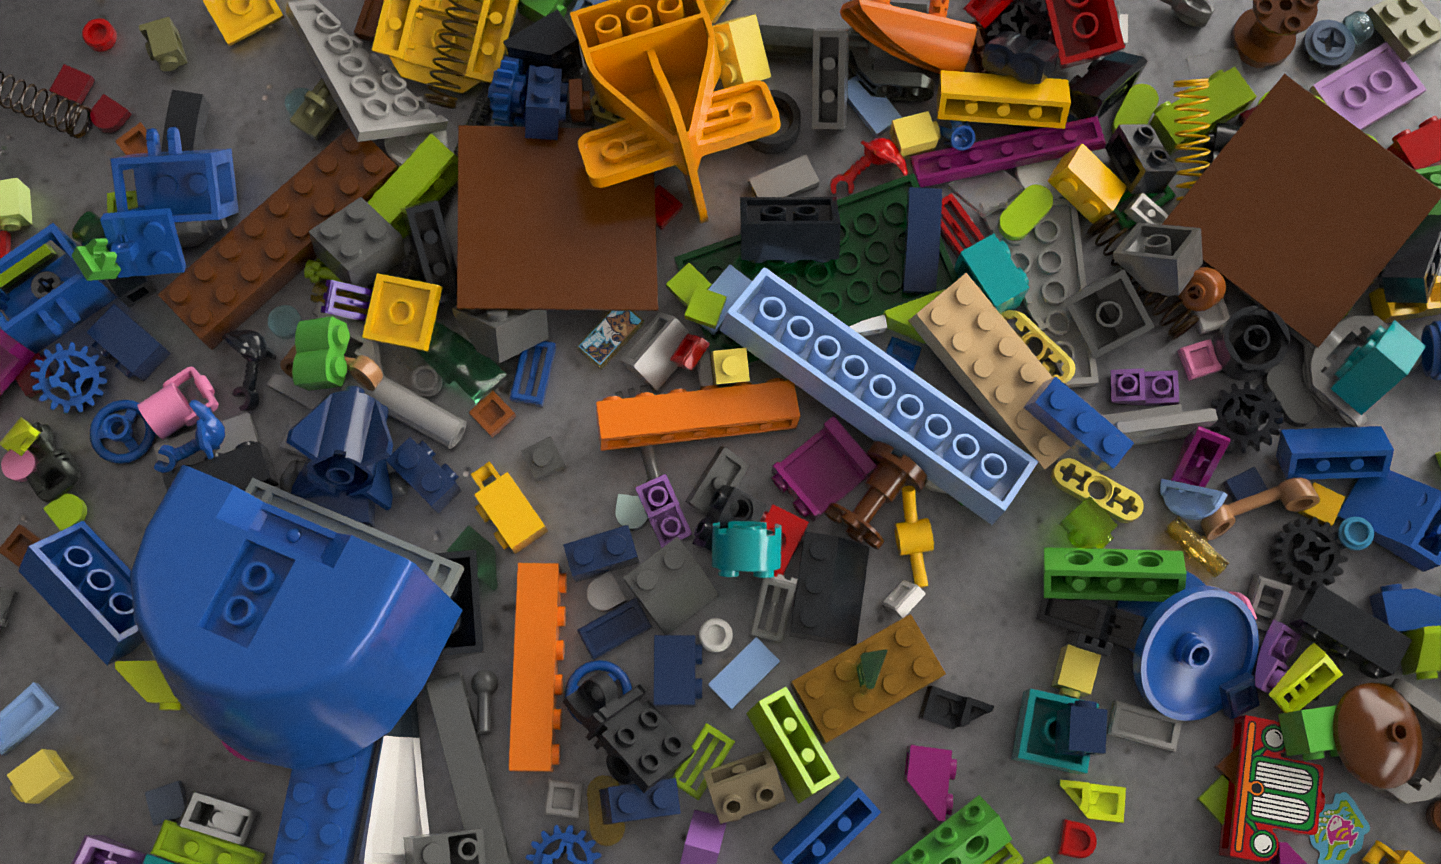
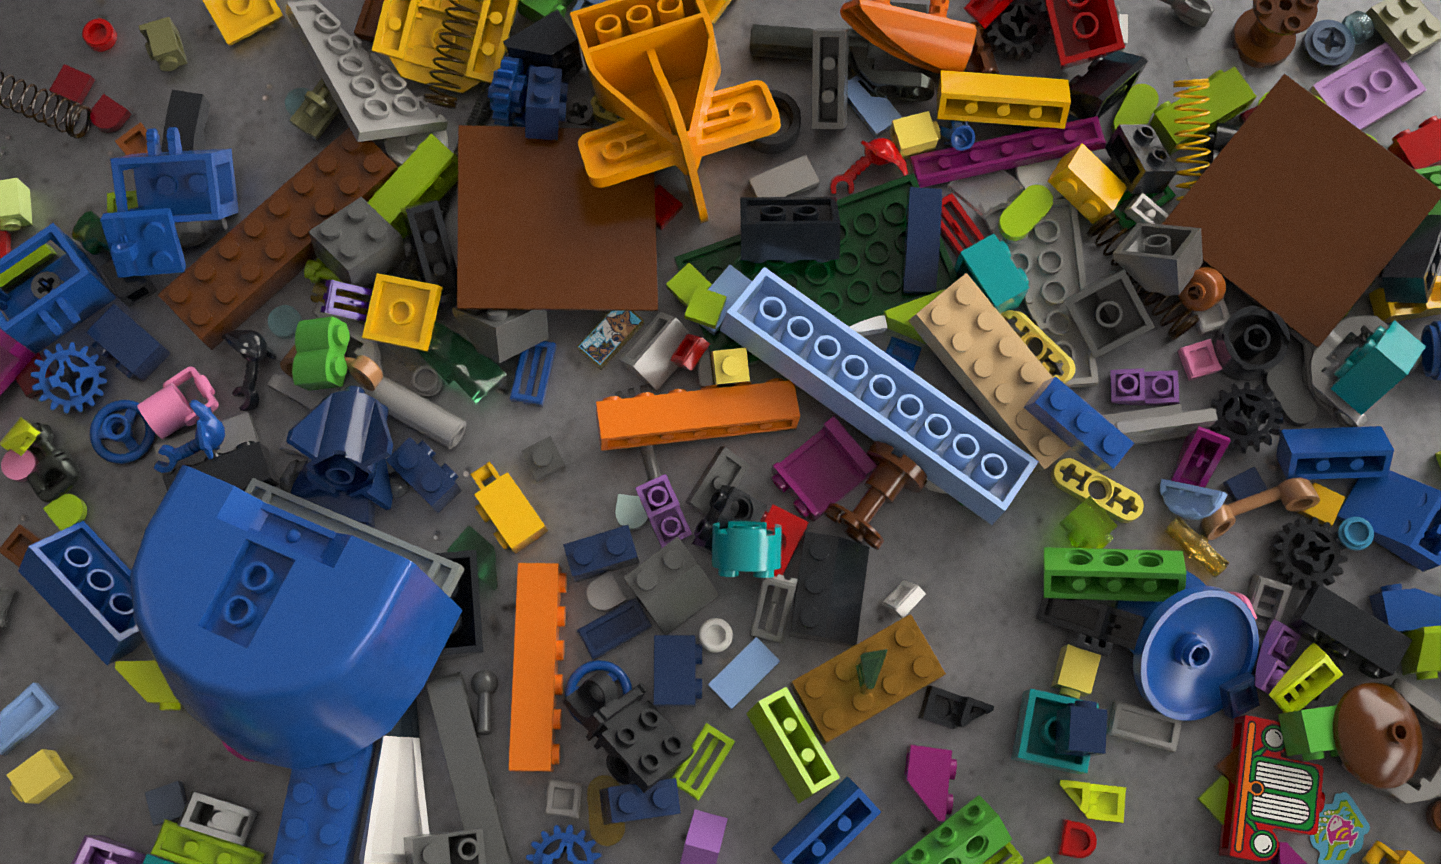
(96, 260): bright green tile -> none
(492, 414): dark orange plate -> none
(579, 100): dark orange plate -> none
(741, 51): light yellow brick -> none
(744, 786): dark tan brick -> none
(914, 536): yellow piece -> none
(1017, 56): black brick -> none

